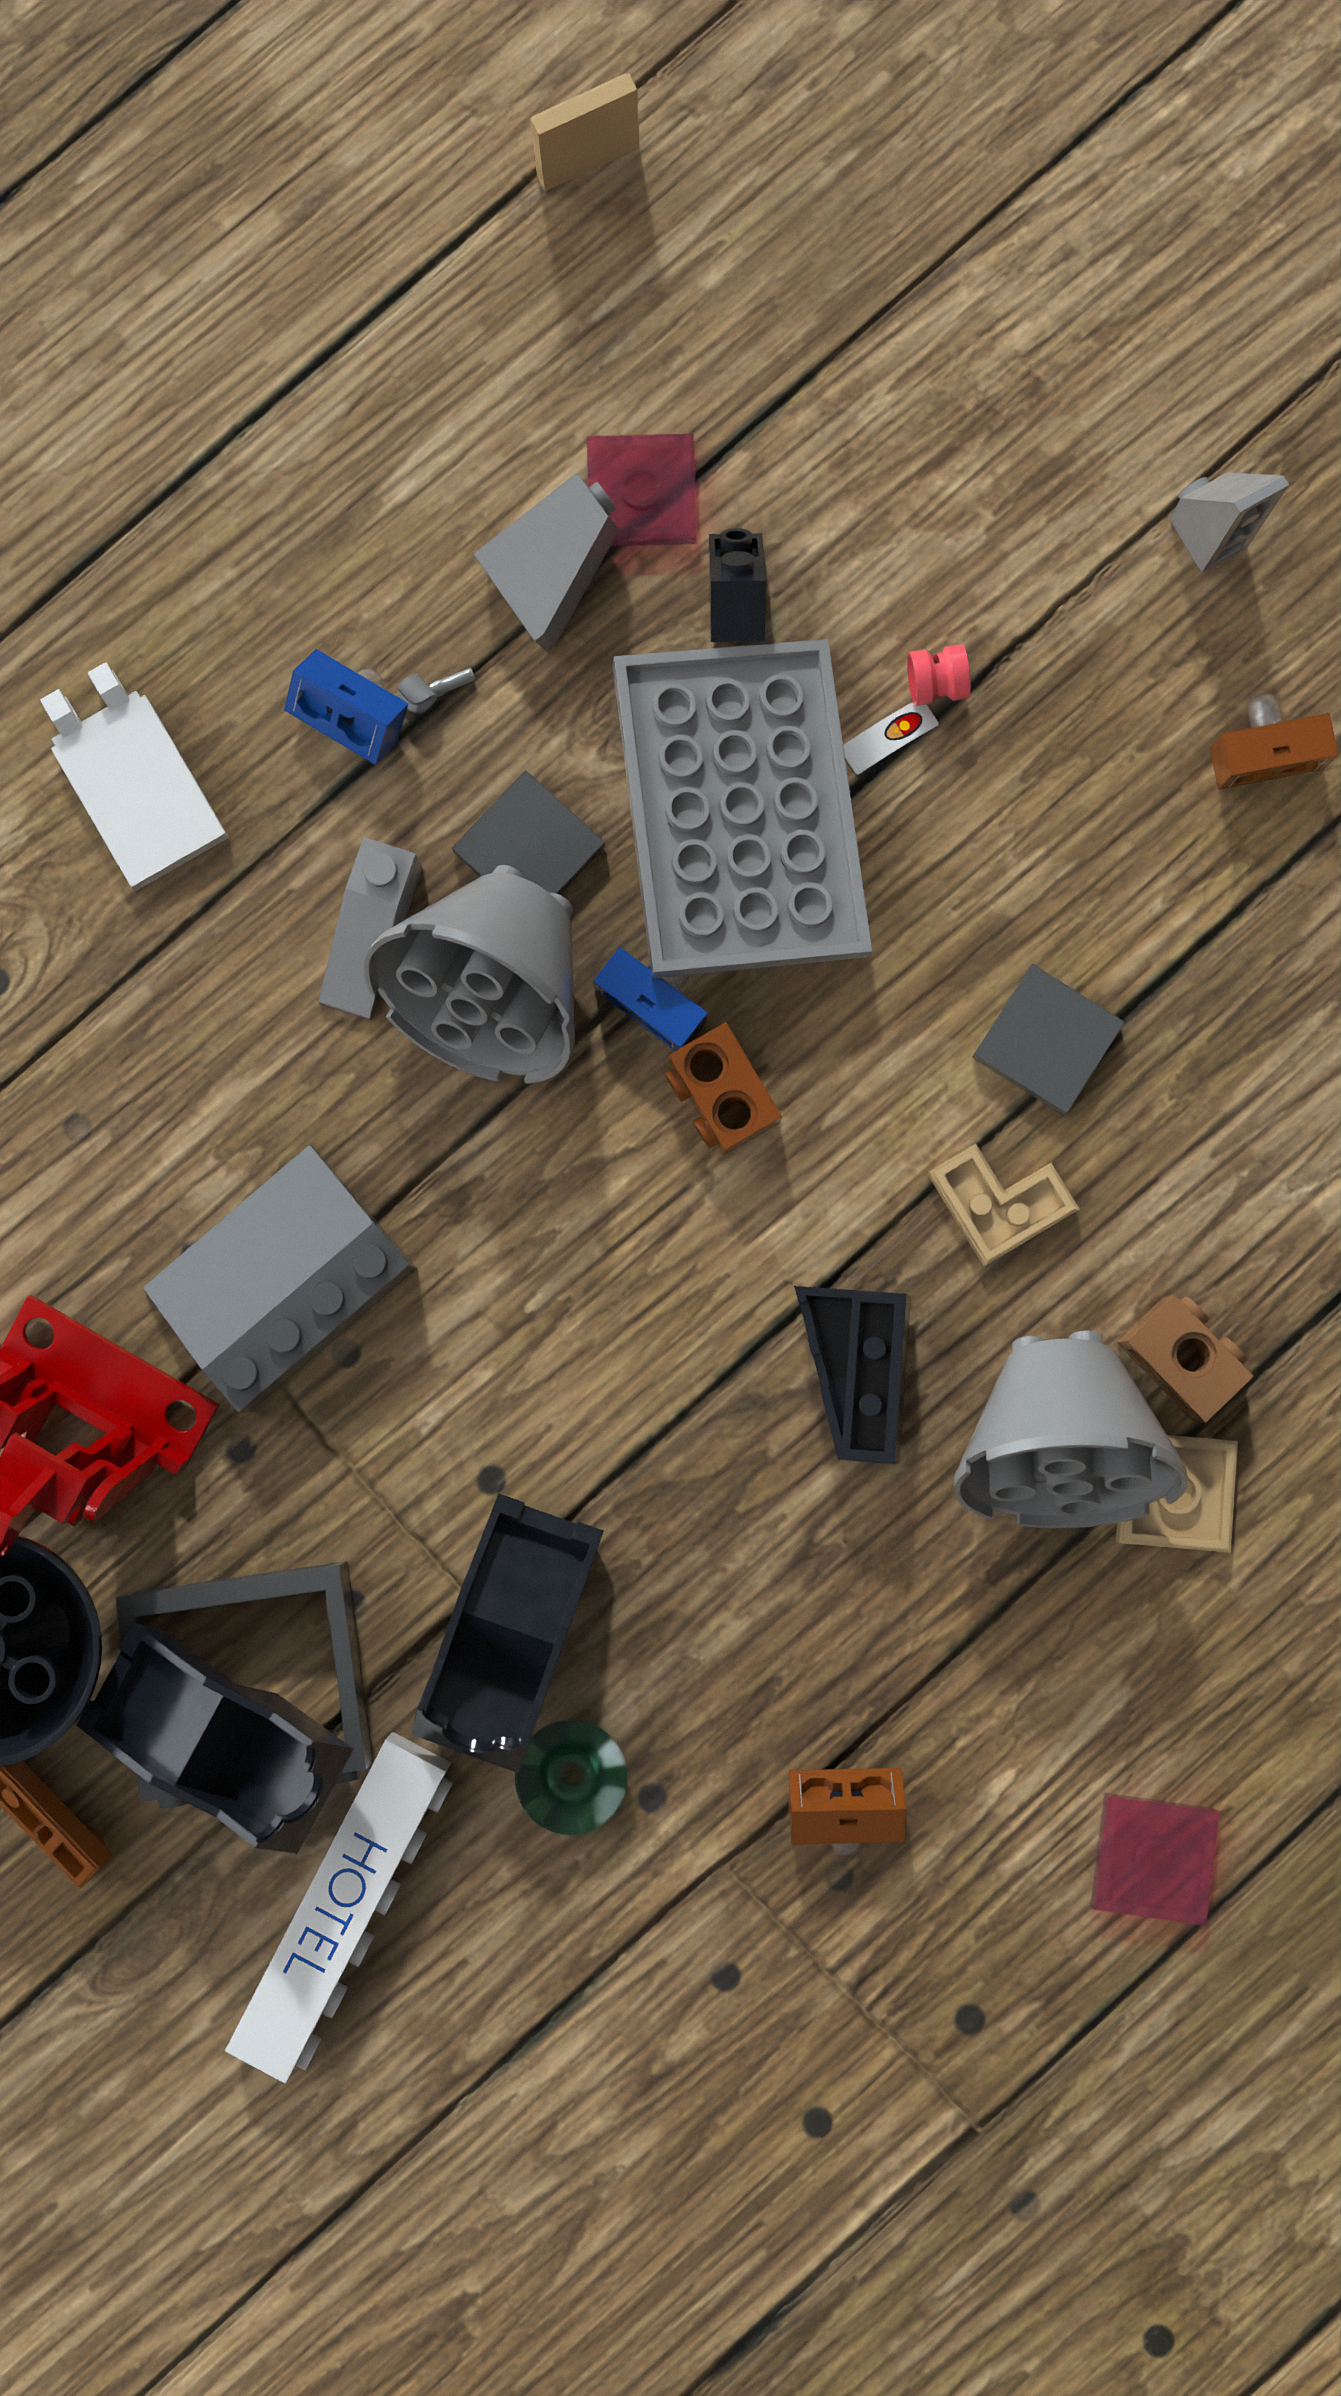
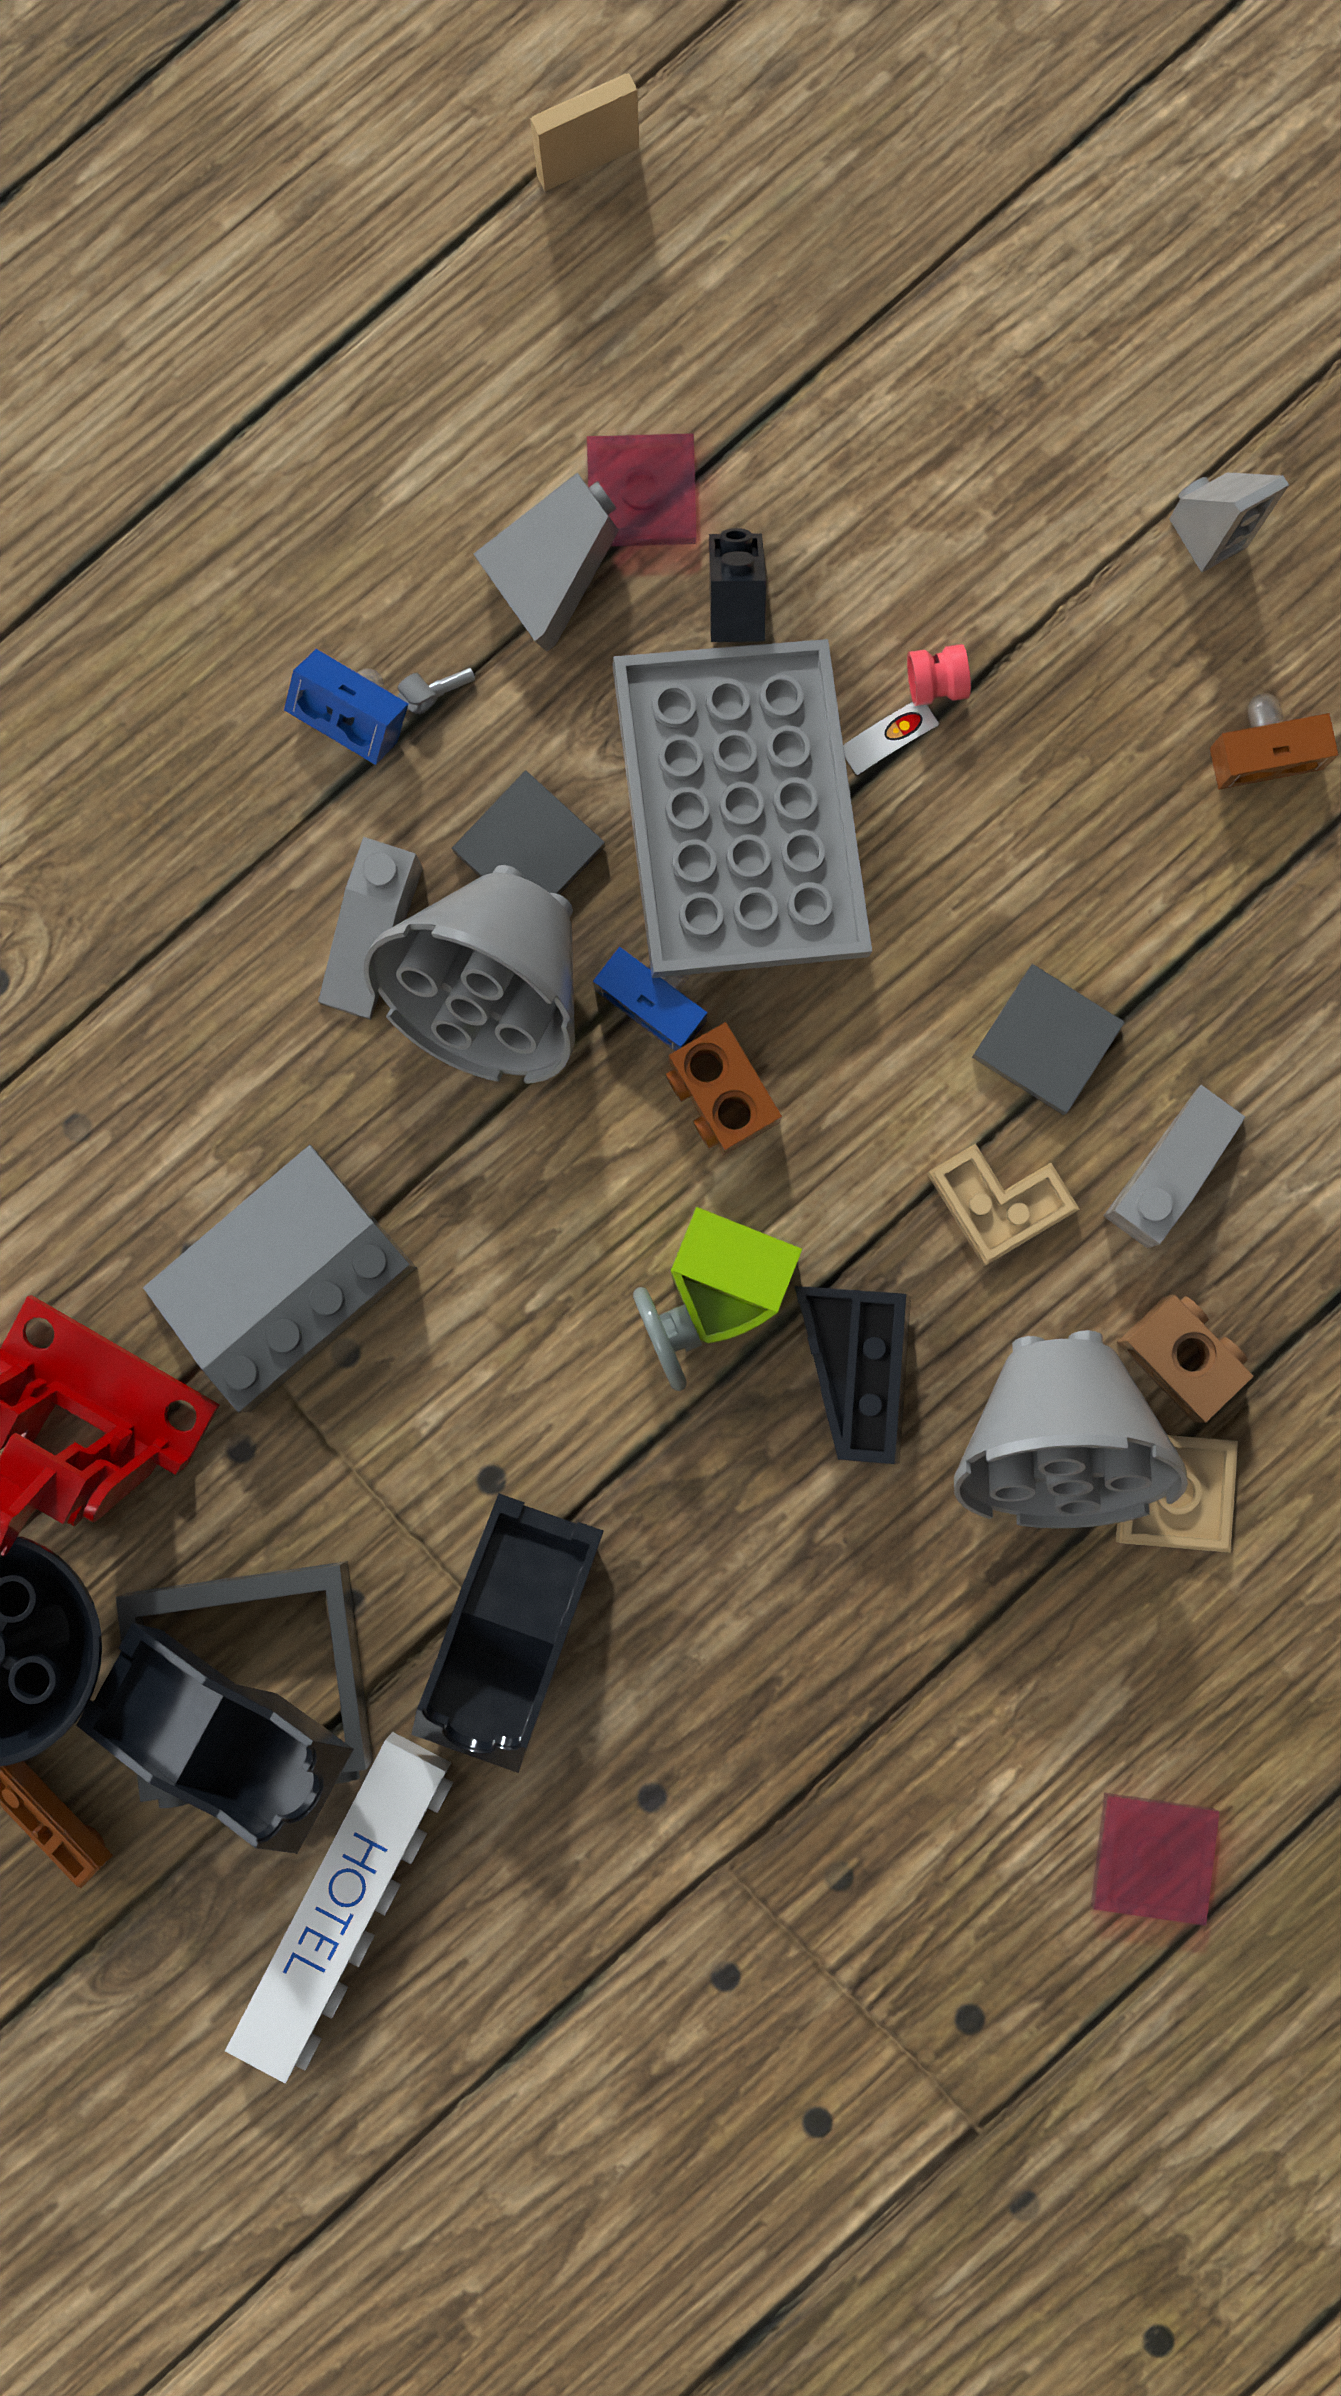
(133, 781): white tile -> none
(564, 1805): clear green dish -> none
(727, 1285): none -> lime piece
(846, 1807): dark orange piece -> none
(1175, 1168): none -> light grey slope

